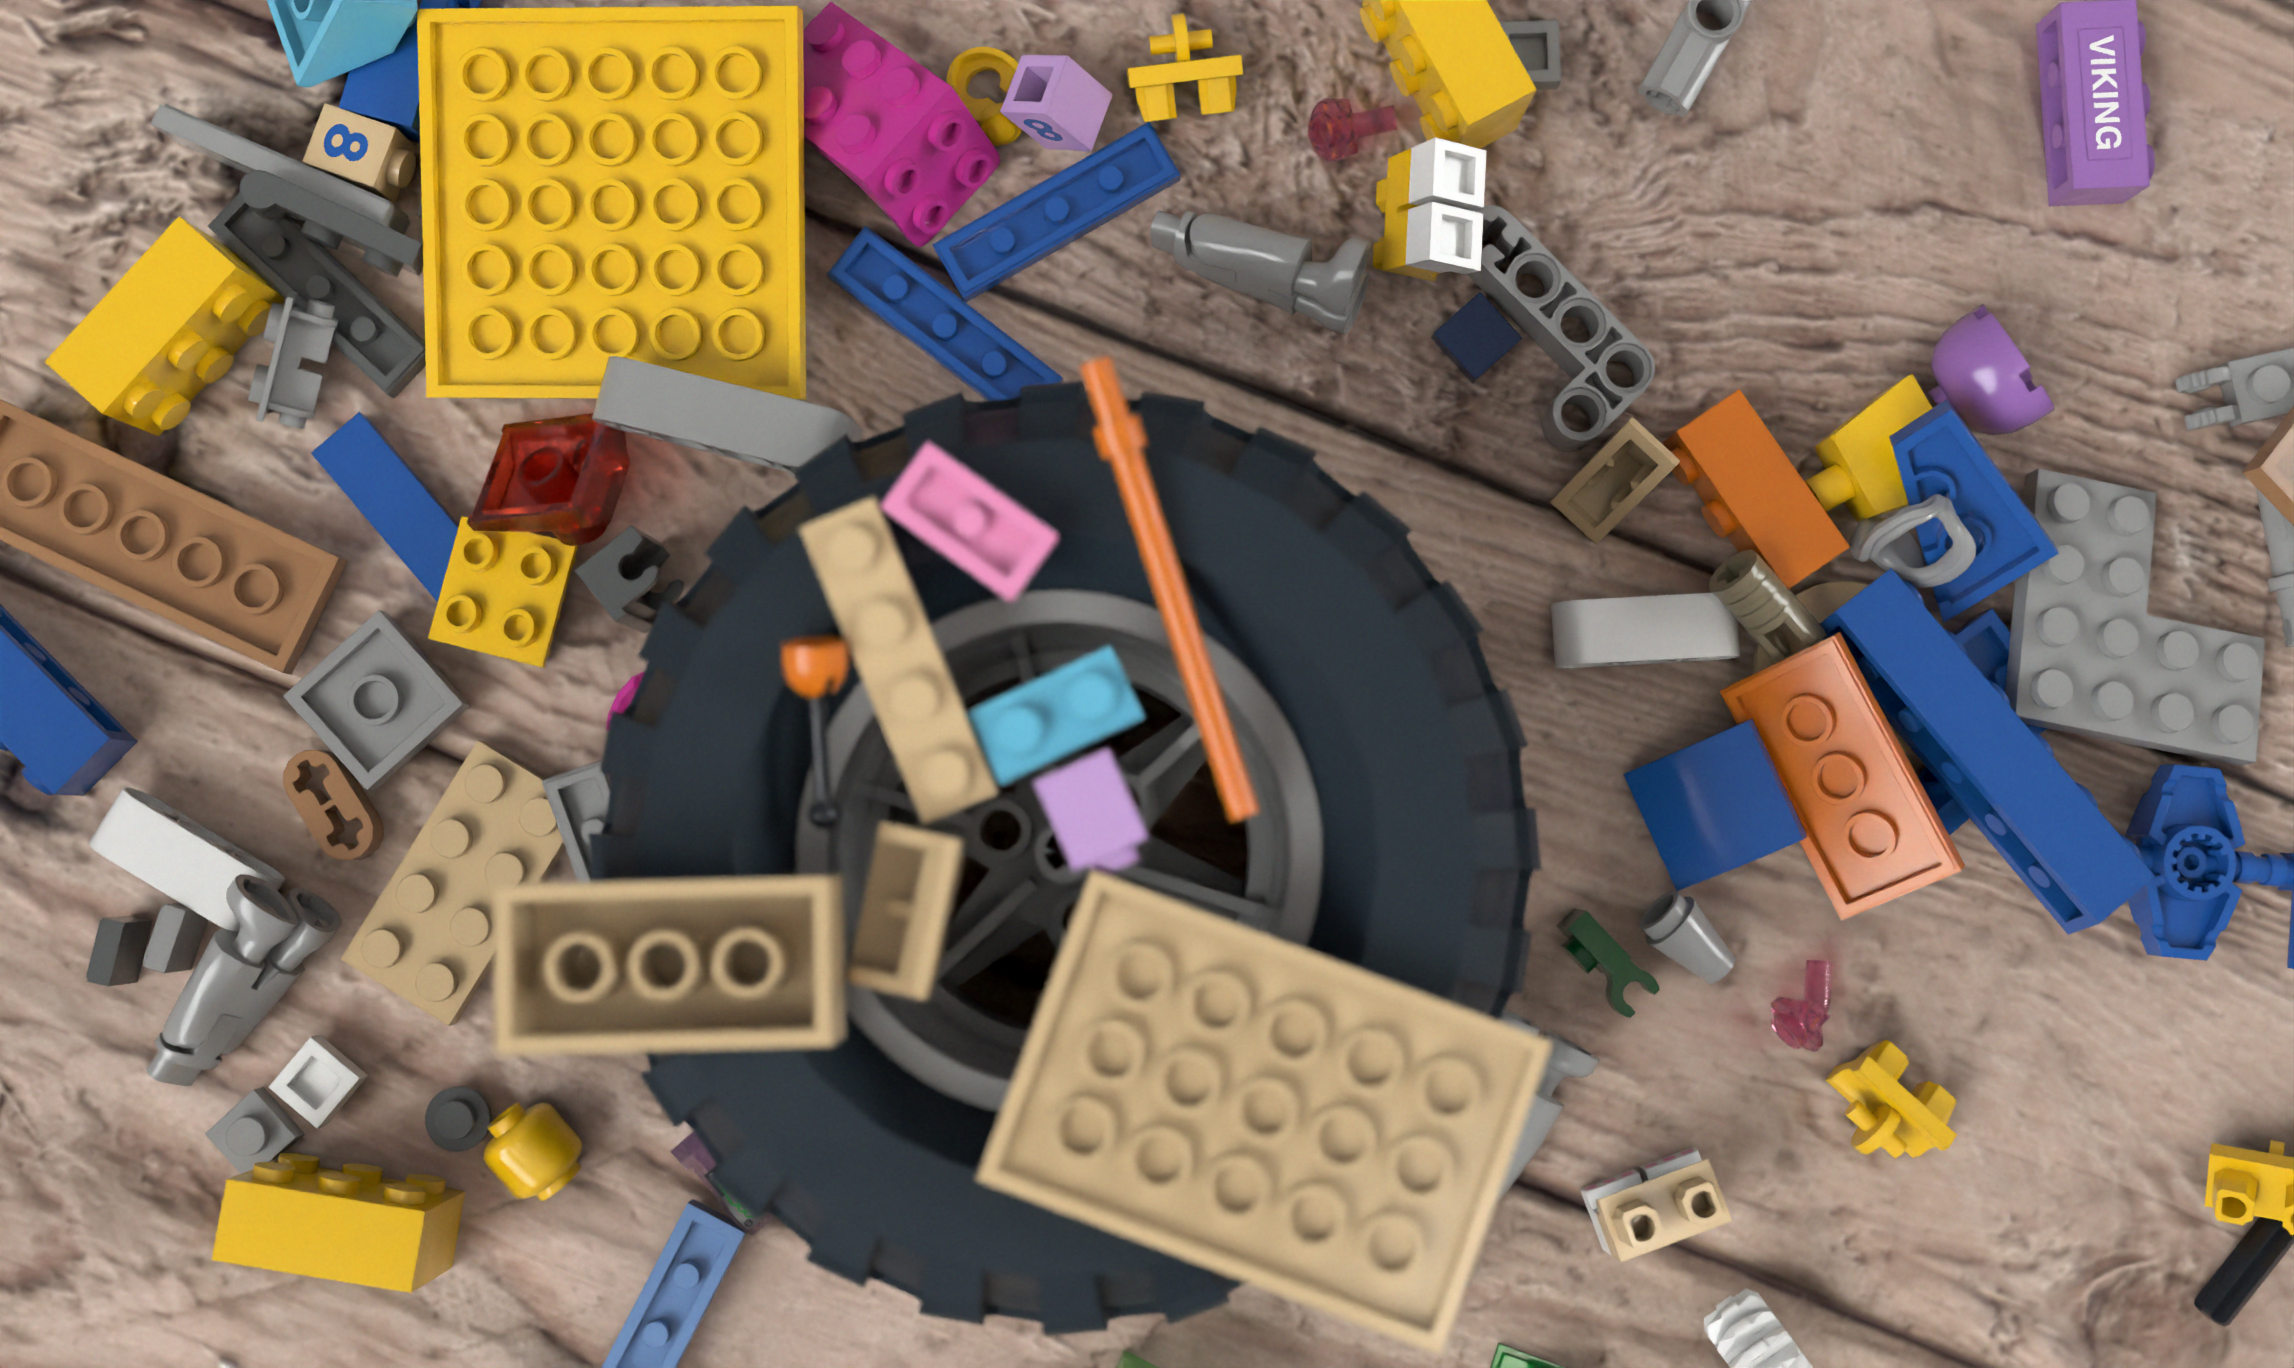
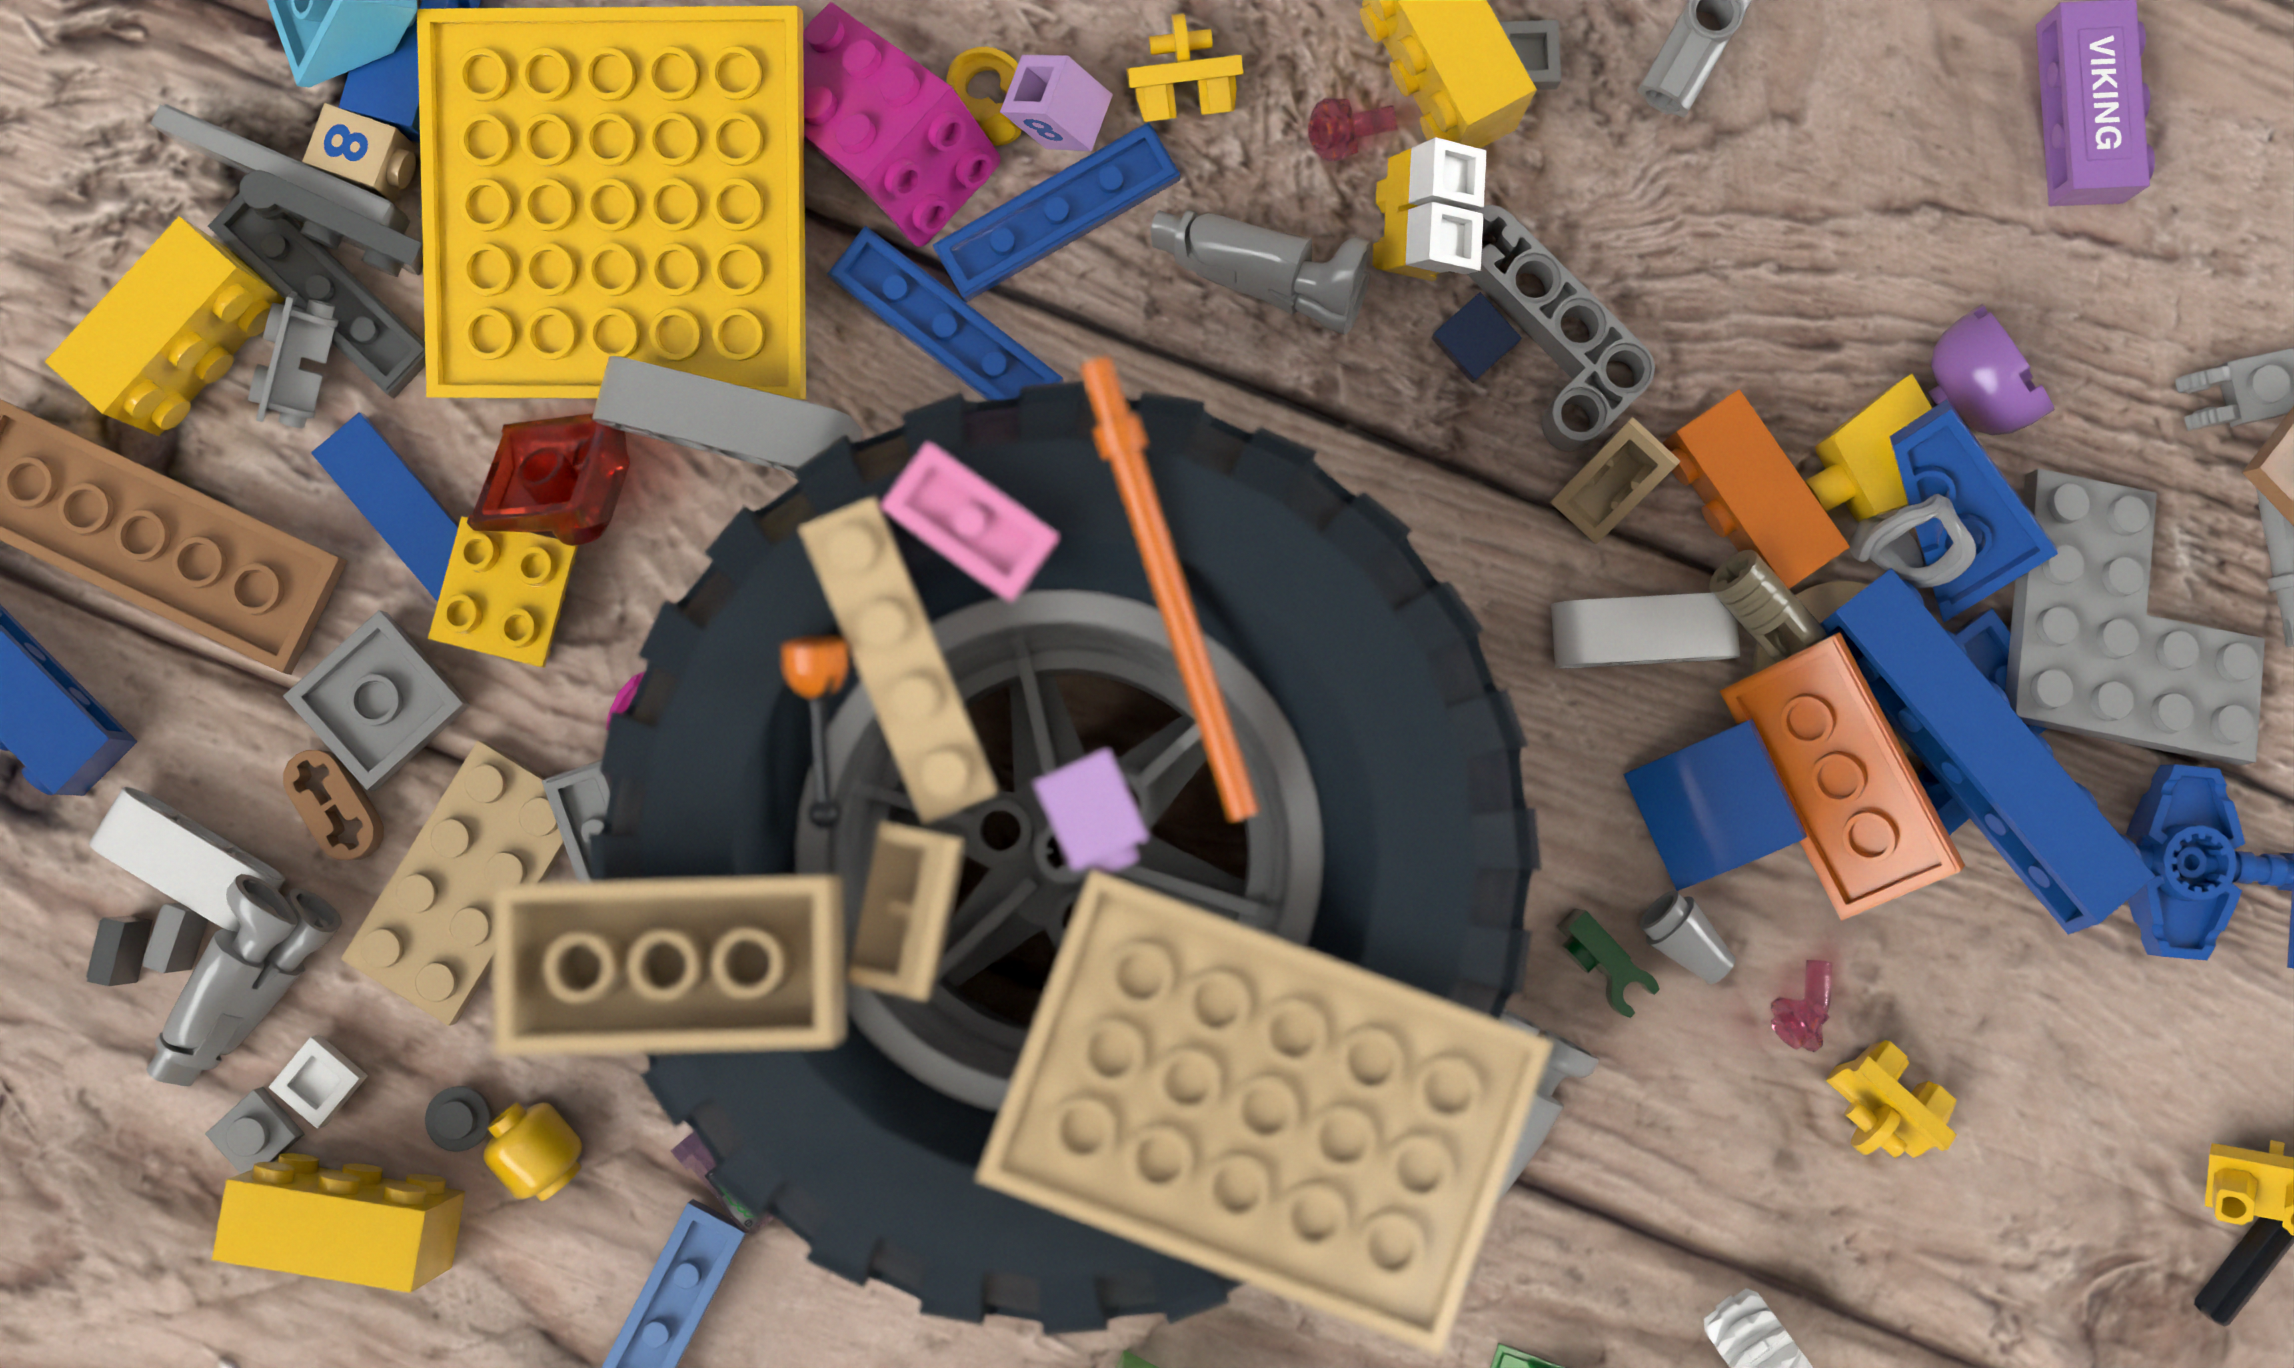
(623, 577): dark grey hinge -> none
(1055, 715): medium azure plate -> none
(1671, 1205): tan hips -> none

